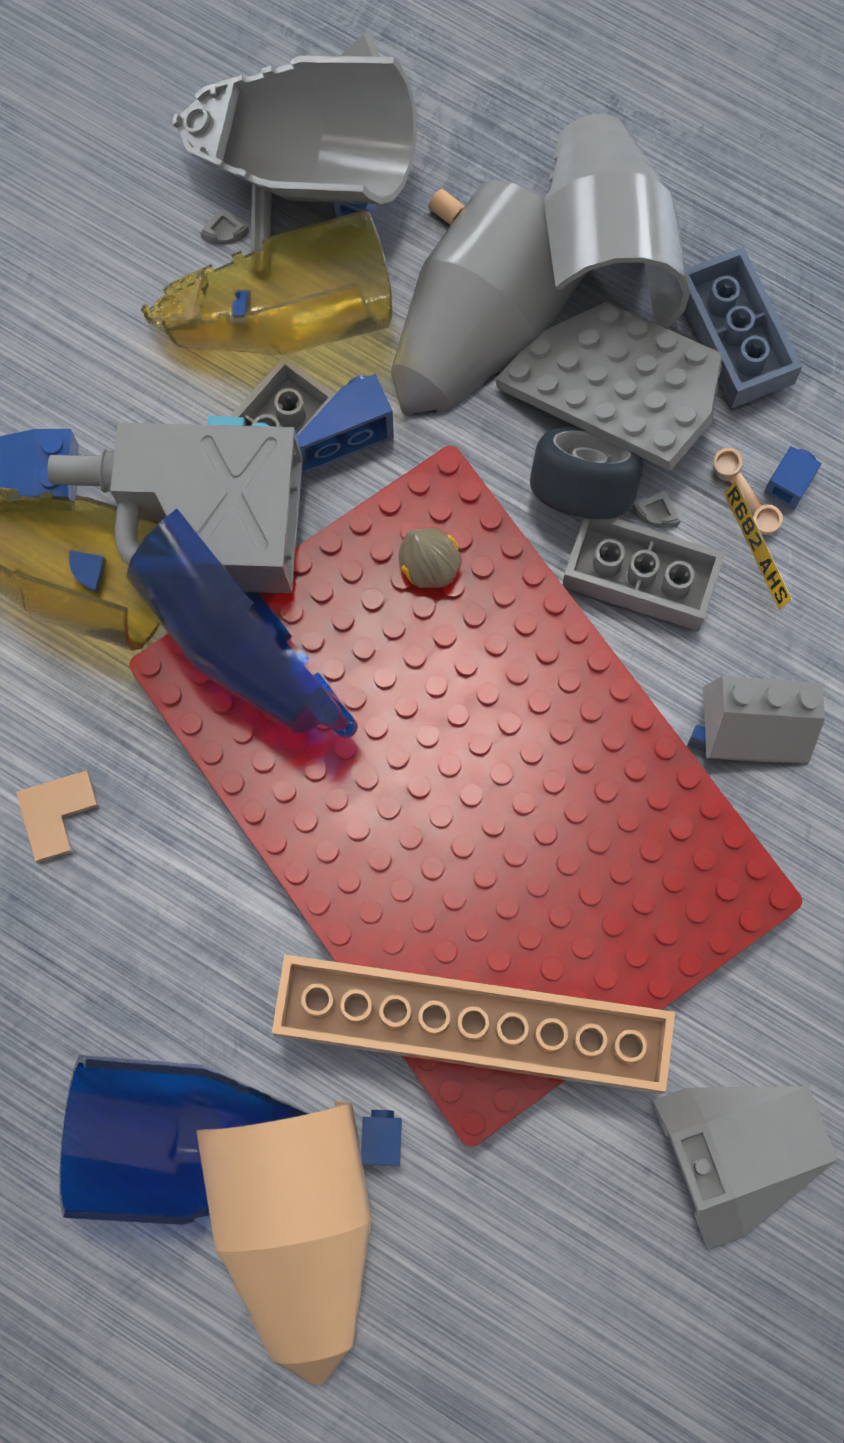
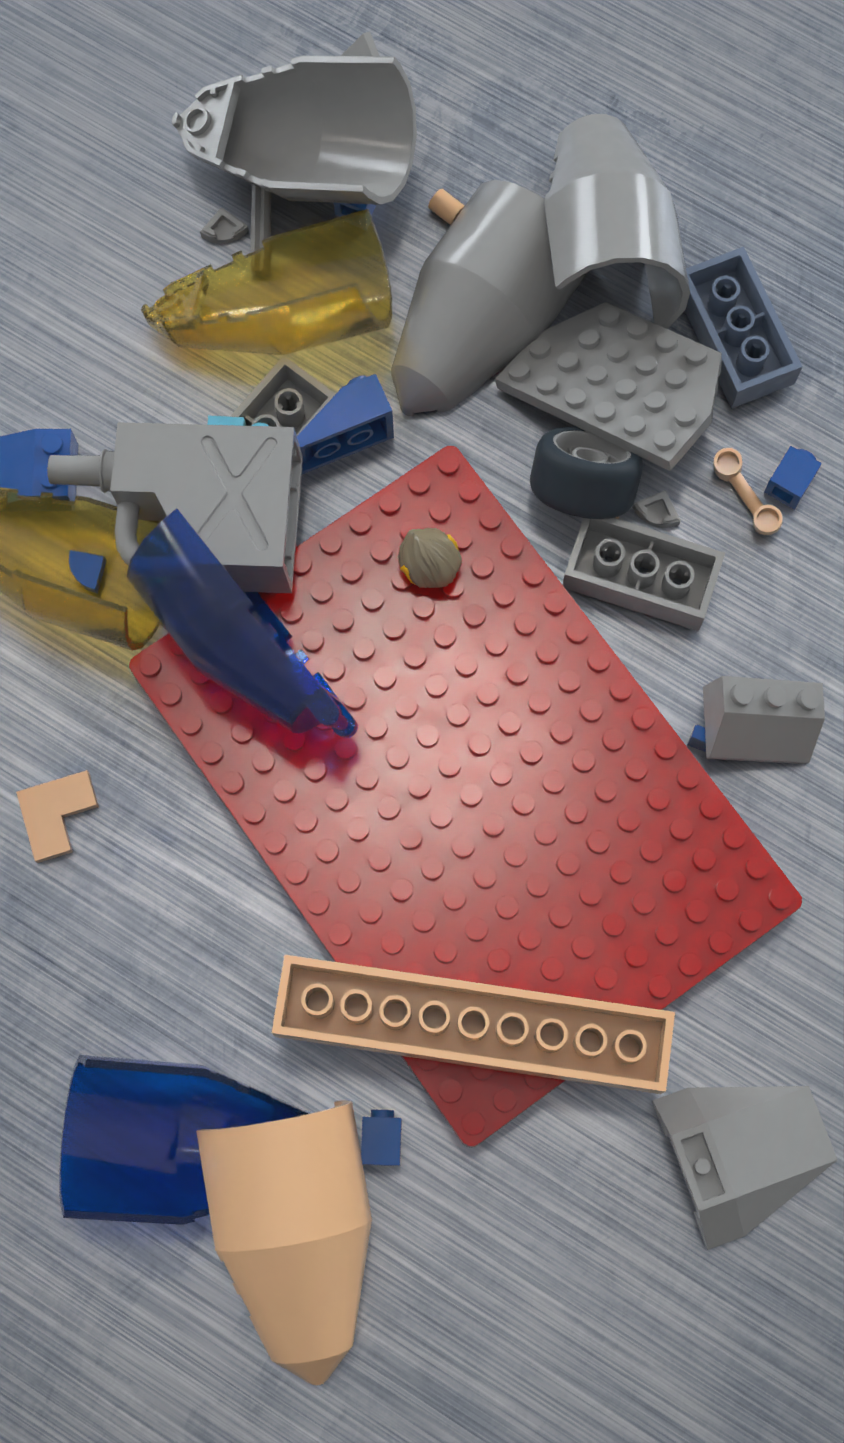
(241, 304): blue tile -> none
(757, 545): yellow sticker -> none

